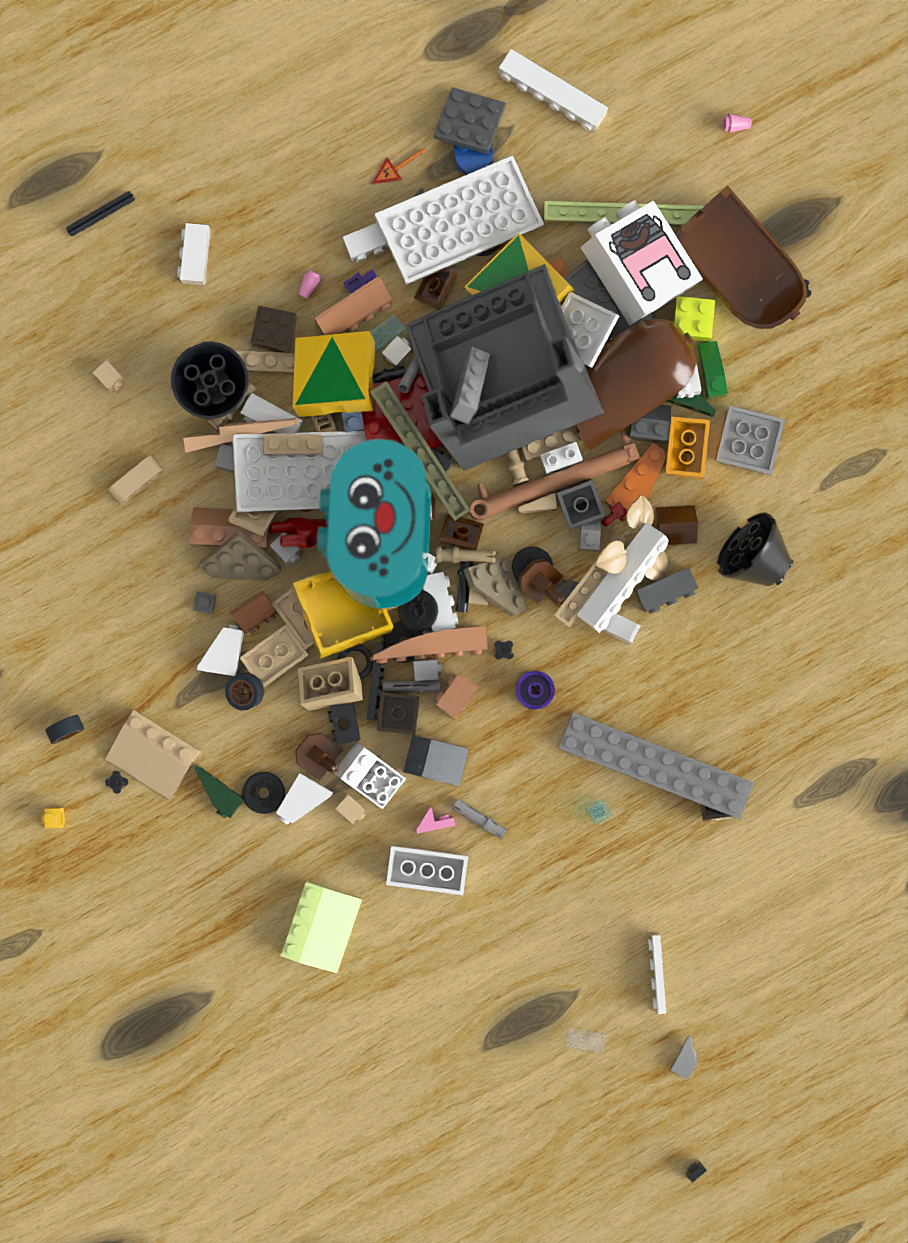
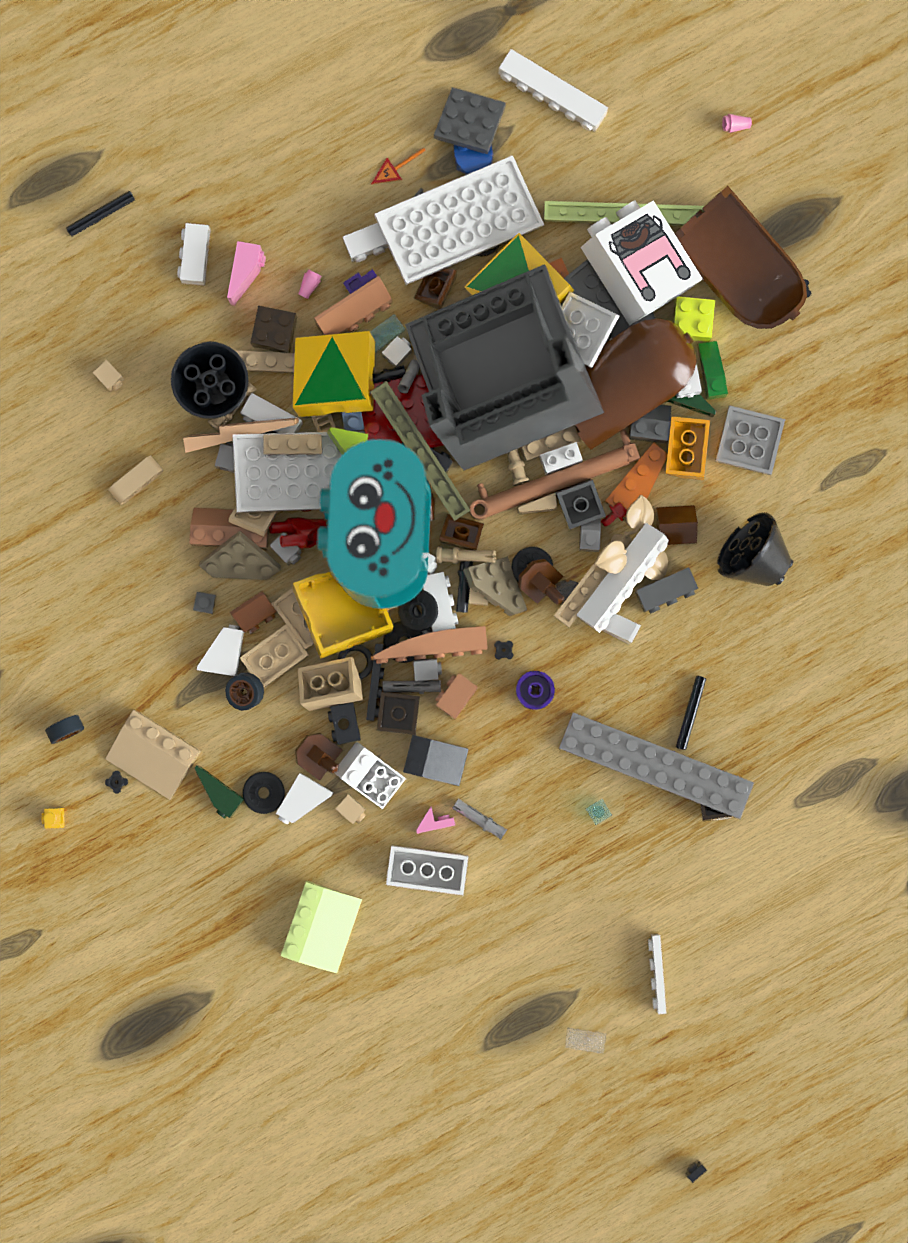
(246, 267): none -> bright pink slope
(346, 439): none -> lime slope
(470, 385): light grey brick -> none
(685, 1060): light grey slope -> none
(691, 712): none -> black axle

